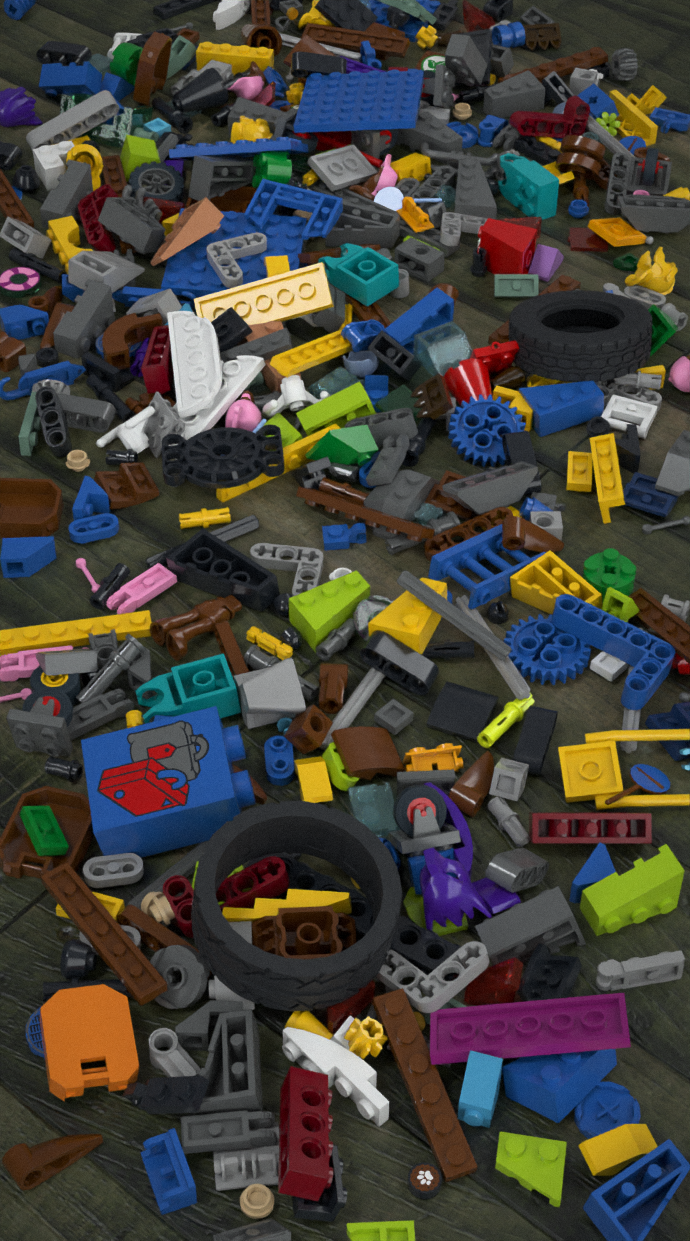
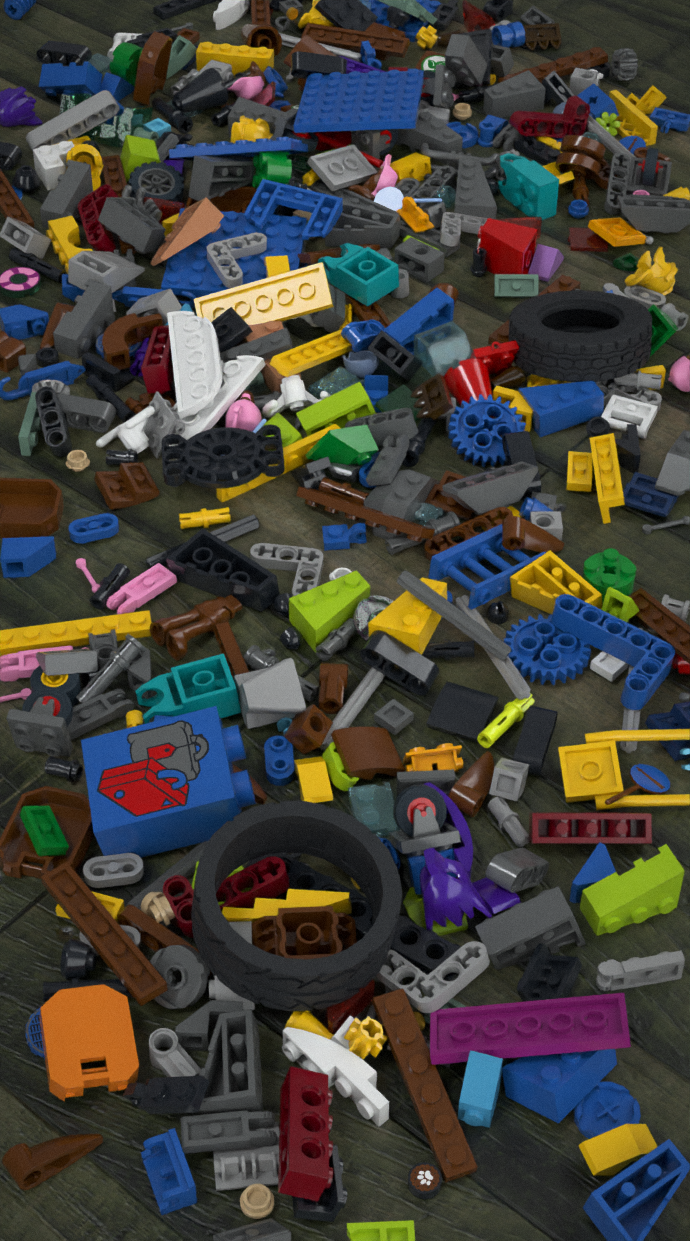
(47, 301): reddish brown piece -> none
(90, 499): blue slope -> none
(269, 643): yellow axle -> none
(295, 94): yellow gear -> none
(495, 984): clear red slope -> none
(533, 1162): lime wing -> none

